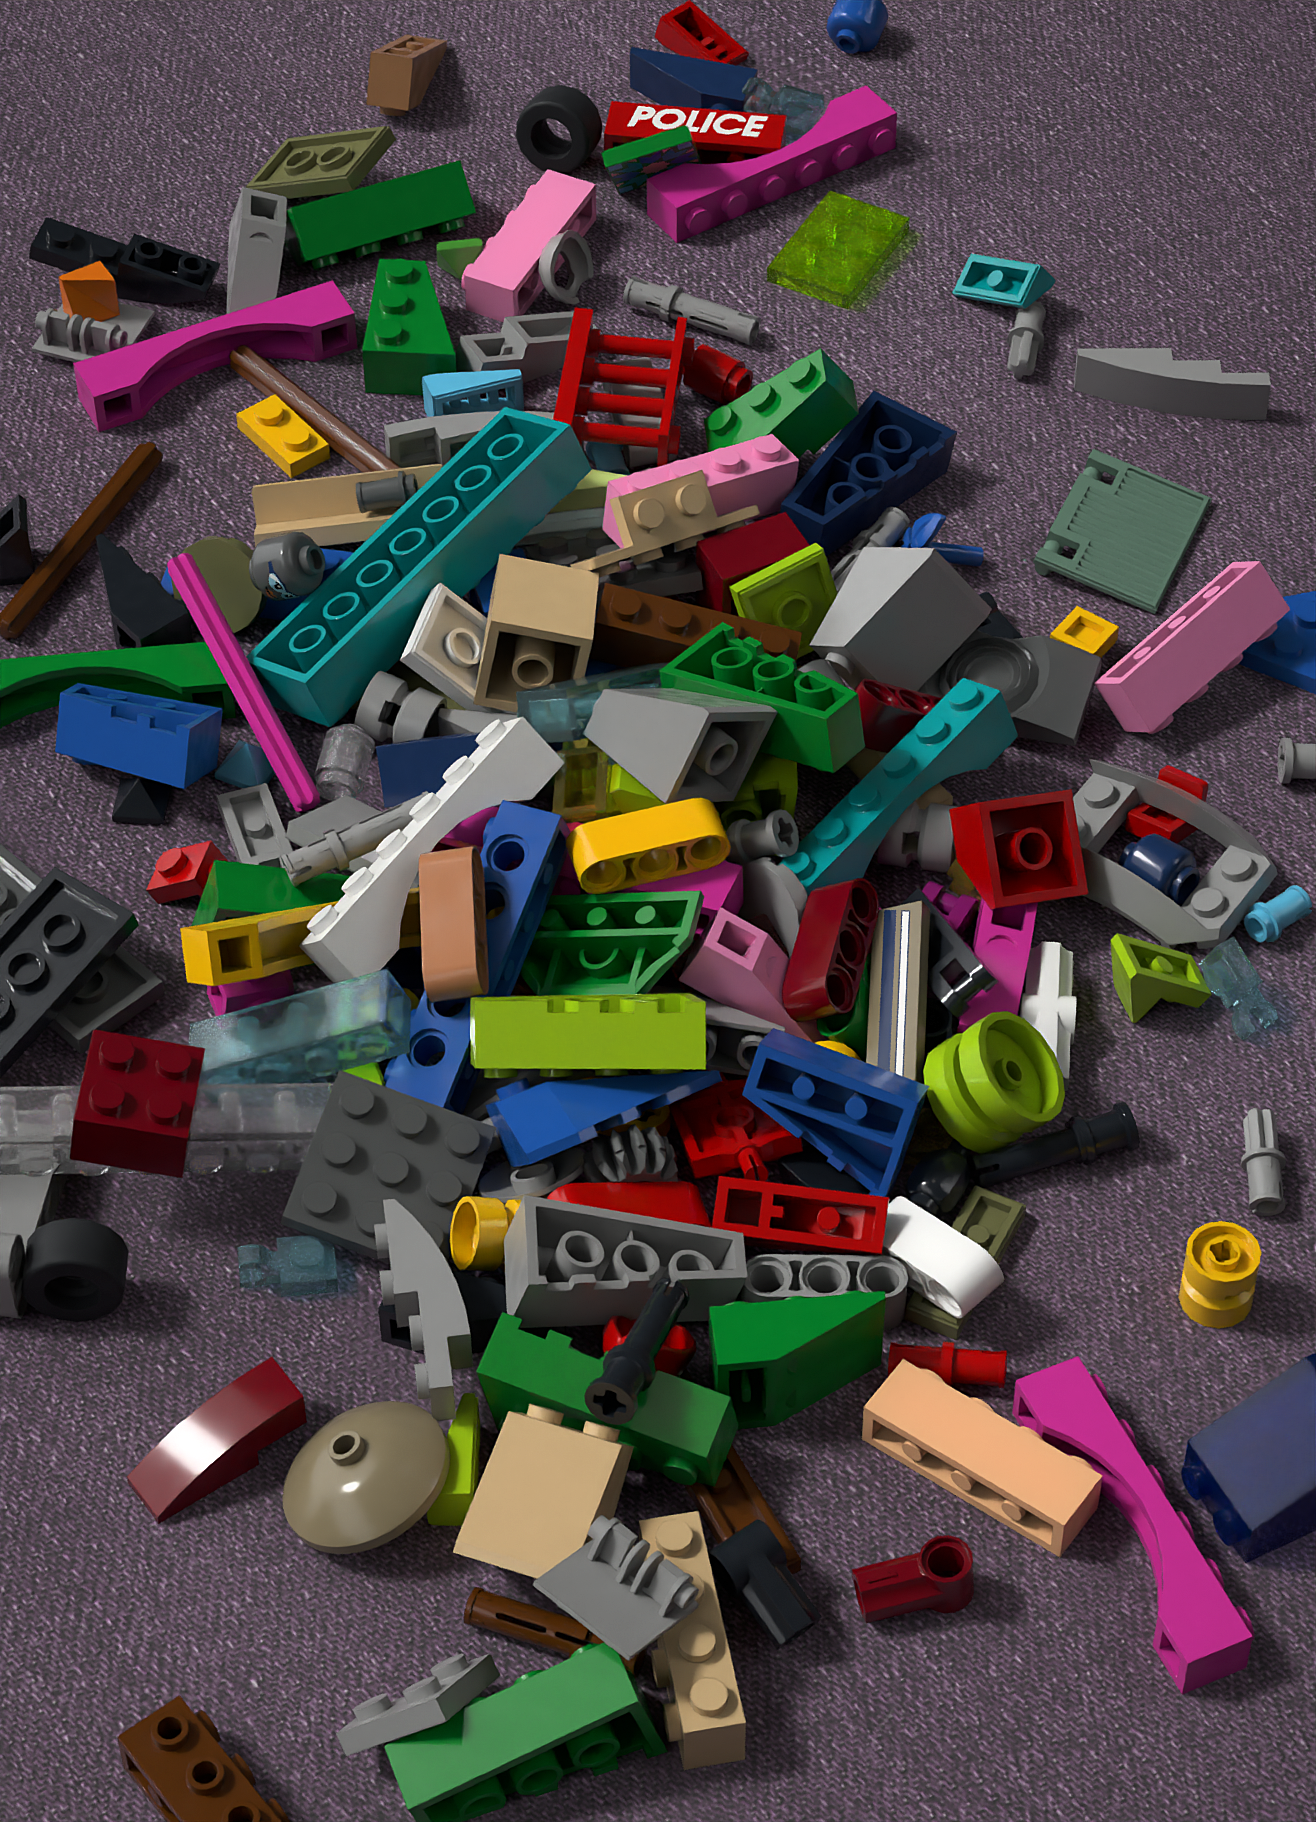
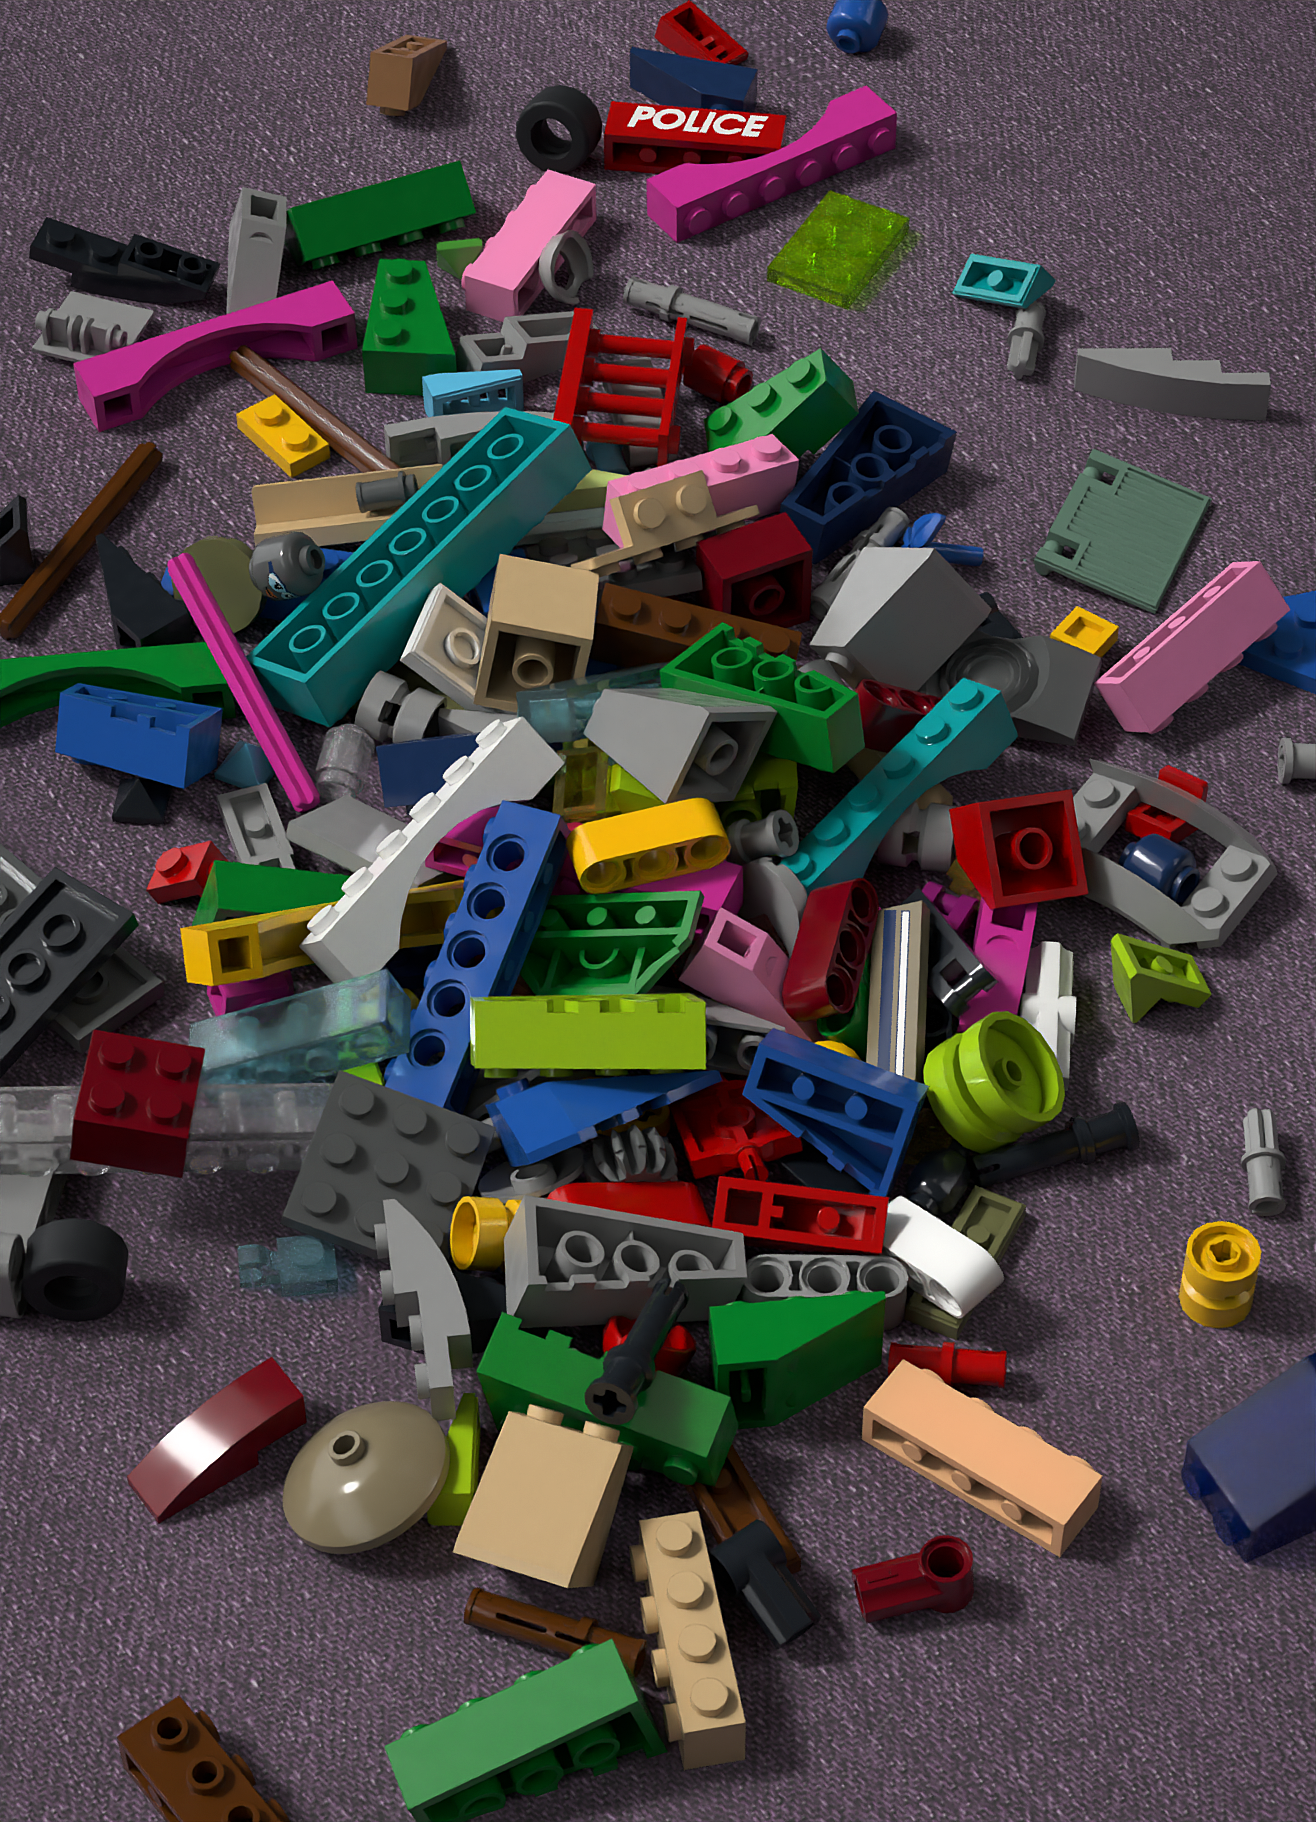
(89, 293): orange slope -> none
(323, 162): olive tile -> none
(347, 844): light grey pin -> none
(423, 1704): light grey plate -> none
(453, 924): nougat beam -> none
(617, 1591): light grey hinge -> none
(637, 161): green tile -> none
(789, 594): lime tile -> none
(798, 105): clear light blue plate -> none
(1196, 1625): dark pink arch -> none
(1236, 983): clear light blue plate -> none
(1268, 919): medium azure pin -> none

